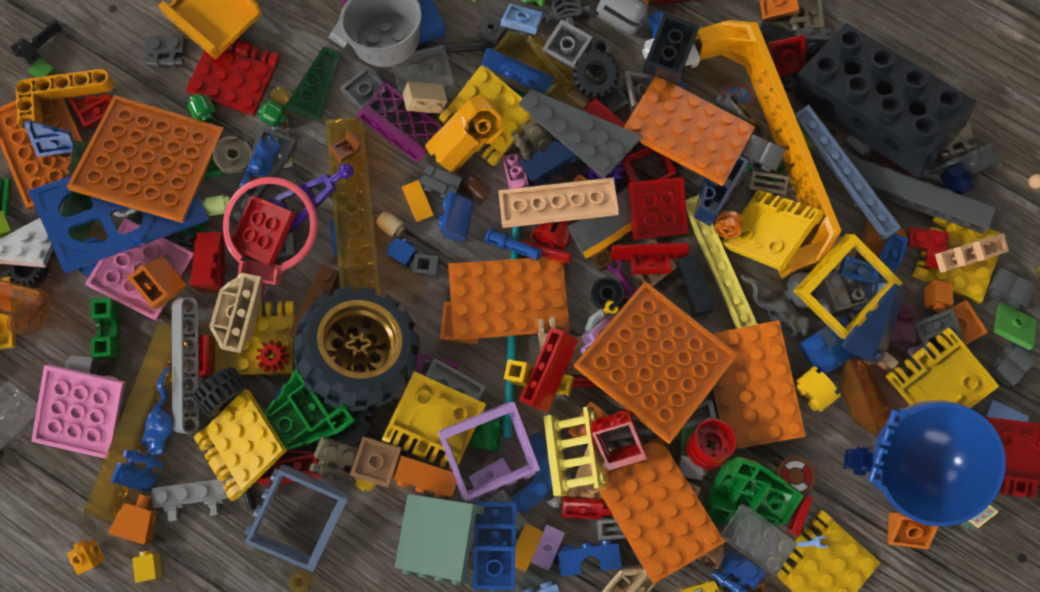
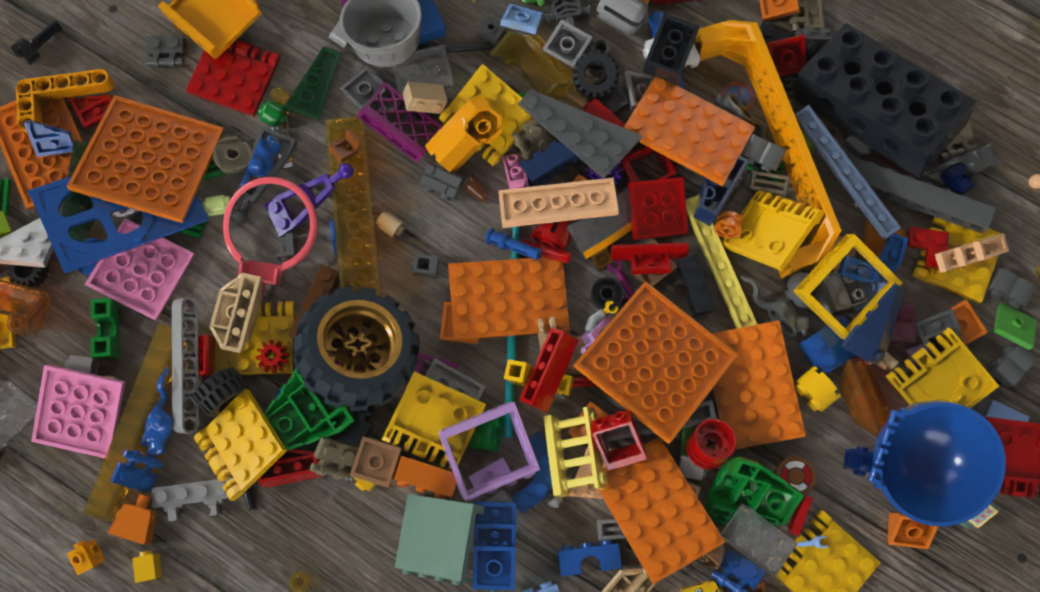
(41, 69): bright green tile -> none
(157, 282): orange slope -> none
(187, 240): black bush -> none
(201, 107): green head -> none
(208, 262): red wedge -> none
(262, 230): red plate -> none
(281, 550): sand blue window -> none
(401, 252): blue brick -> none
(417, 201): light orange slope -> none
(456, 217): blue slope -> none
(517, 71): blue bracket -> none
(527, 546): light orange slope -> none
(547, 547): lavender plate -> none
(584, 508): red hinge -> none
(938, 296): orange brick -> none

